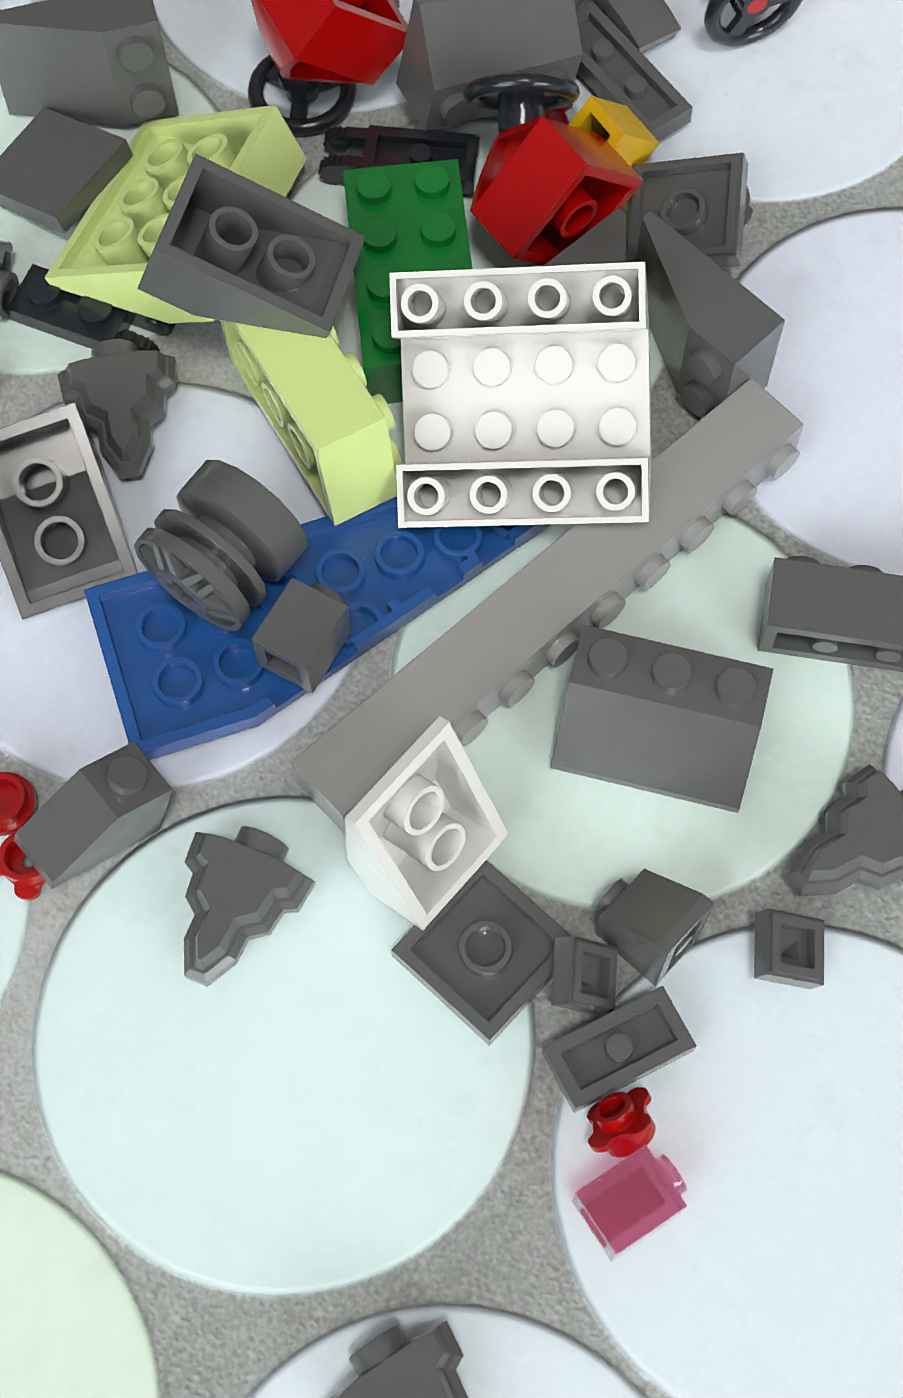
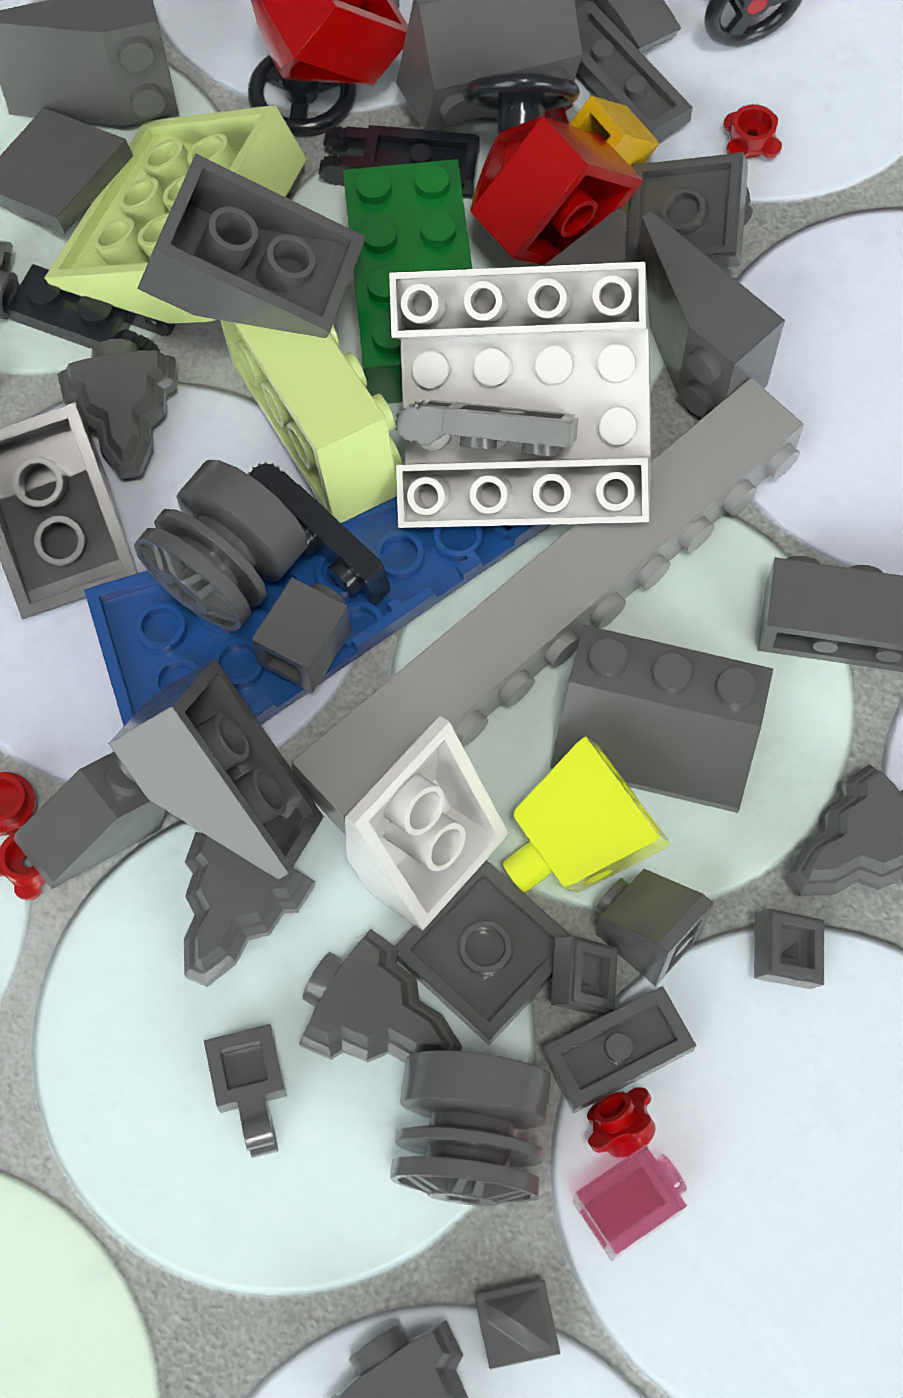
(218, 770): none -> dark grey slope
(244, 1077): none -> dark grey plate
(351, 561): none -> black hinge
(371, 1007): none -> dark grey rock
(472, 1115): none -> dark grey wheel
(482, 425): none -> hinge
(517, 1324): none -> dark grey tile
(582, 824): none -> neon yellow torso
(754, 121): none -> red plate

